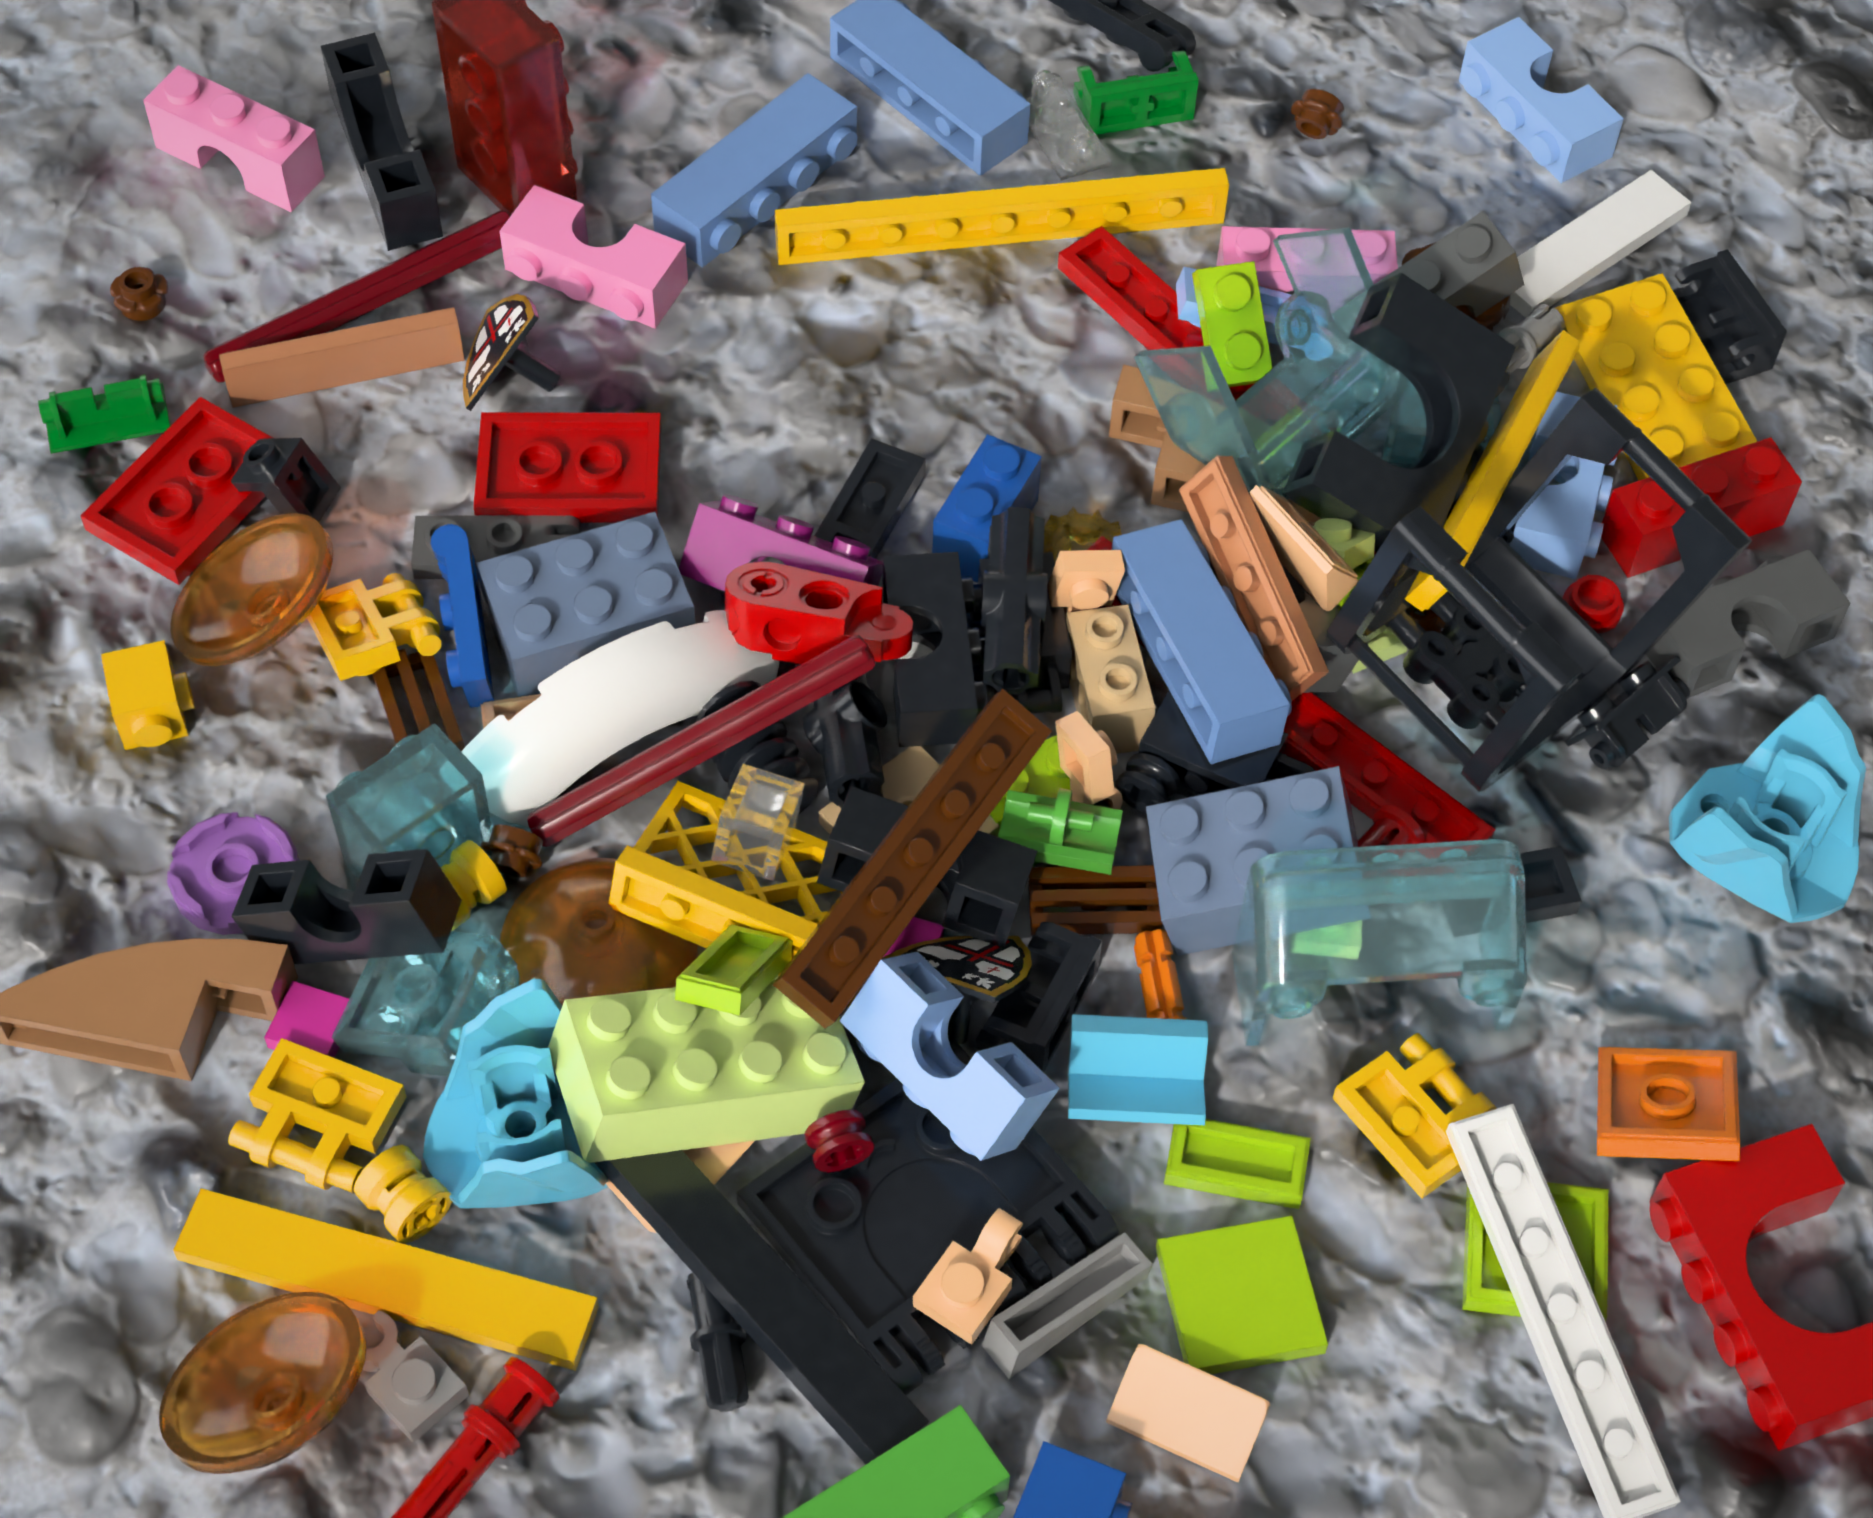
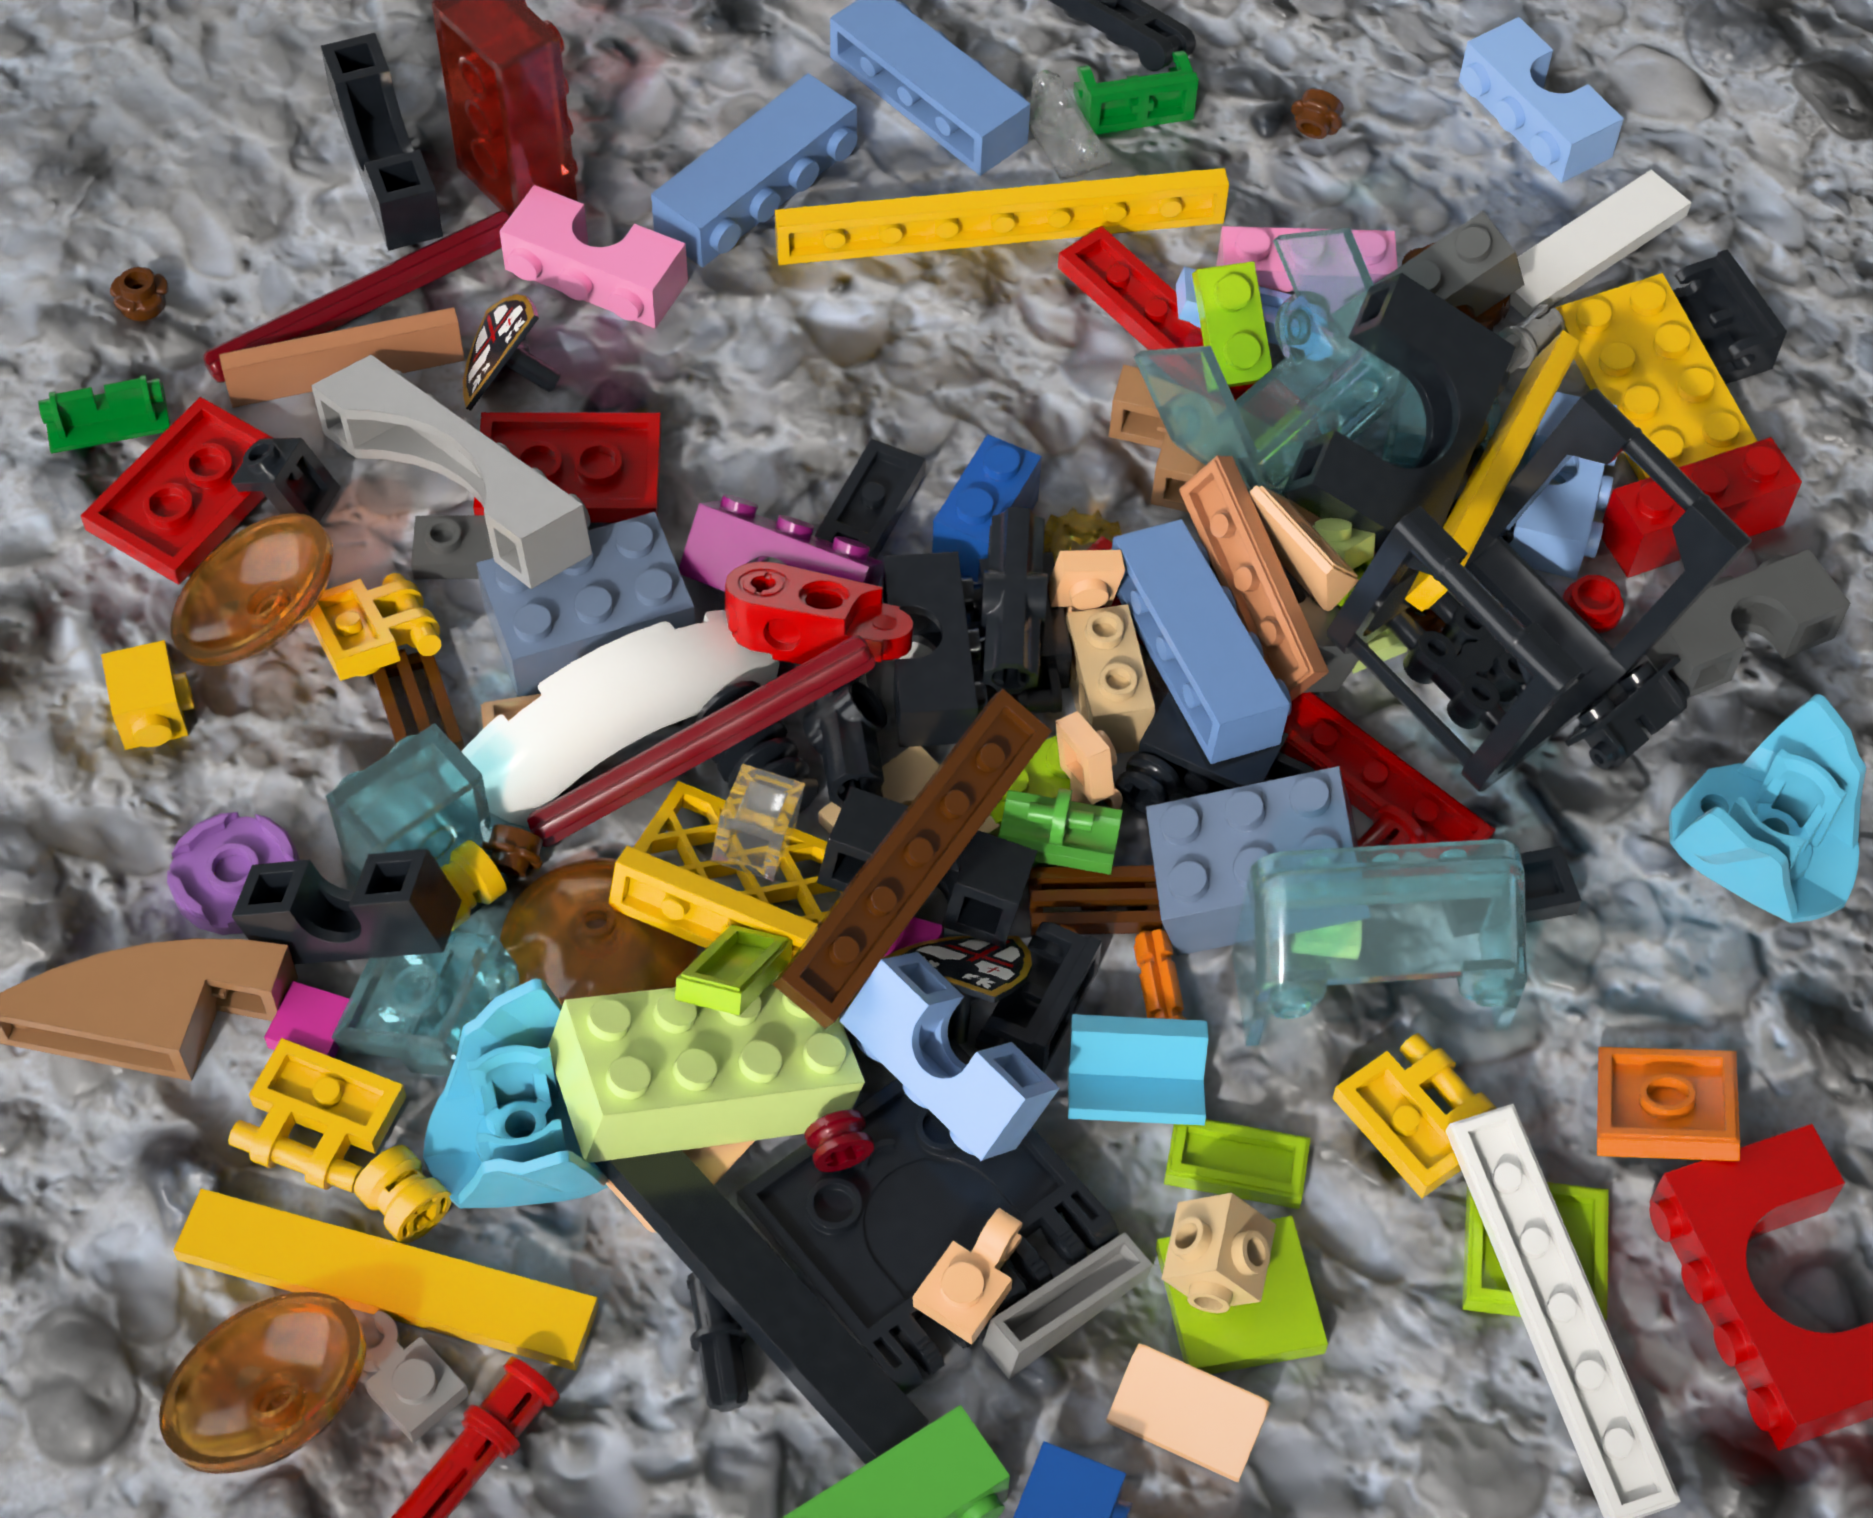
(272, 151): bright pink arch -> none
(383, 416): none -> light grey arch
(463, 613): blue plate -> none
(1219, 1252): none -> tan brick

